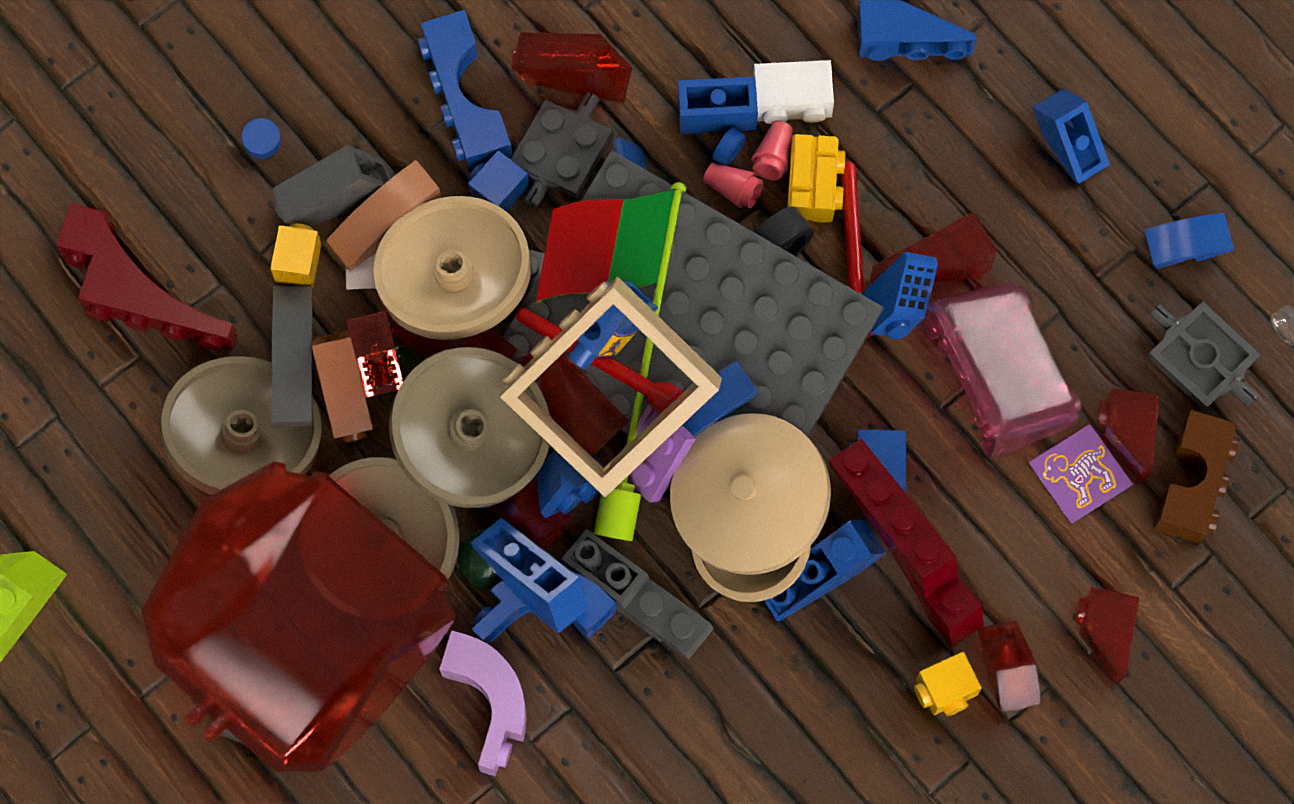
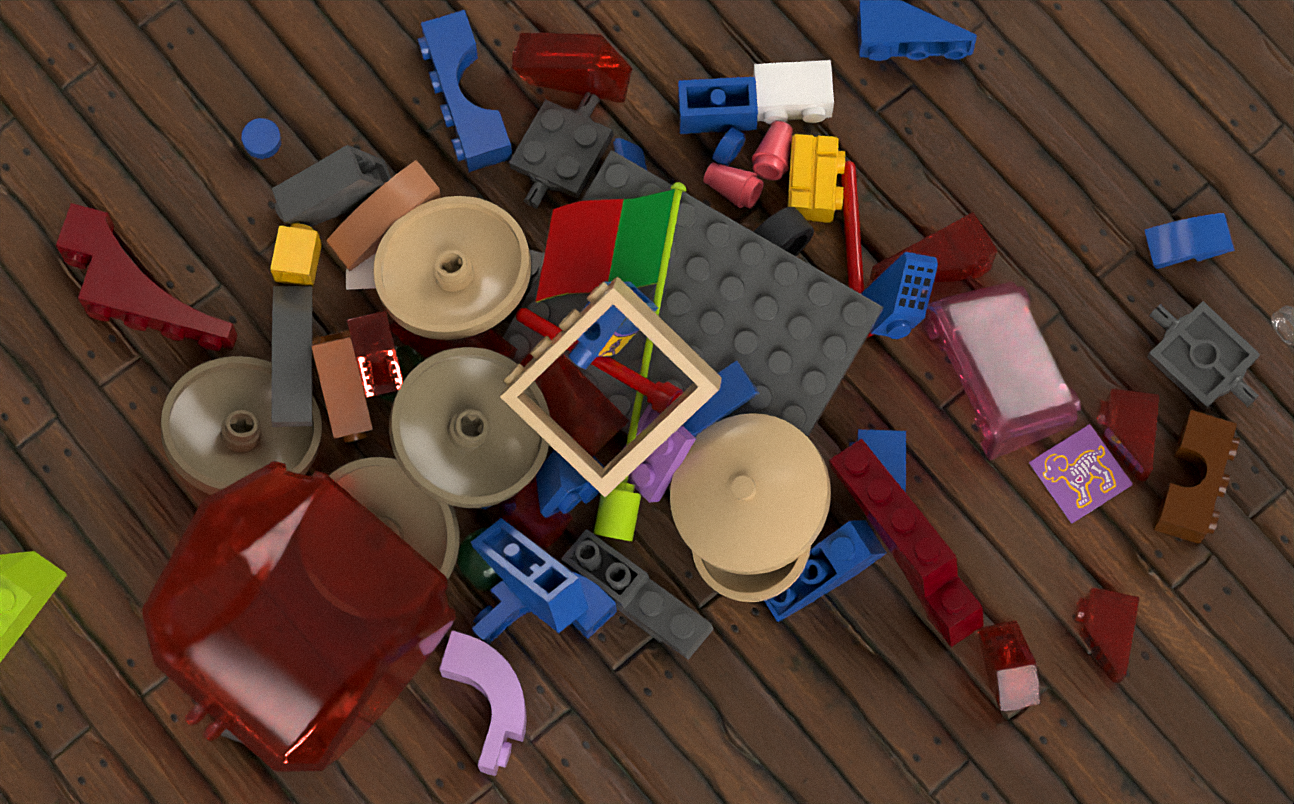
(498, 181): blue brick -> none
(947, 685): yellow brick -> none
(1071, 134): blue slope -> none

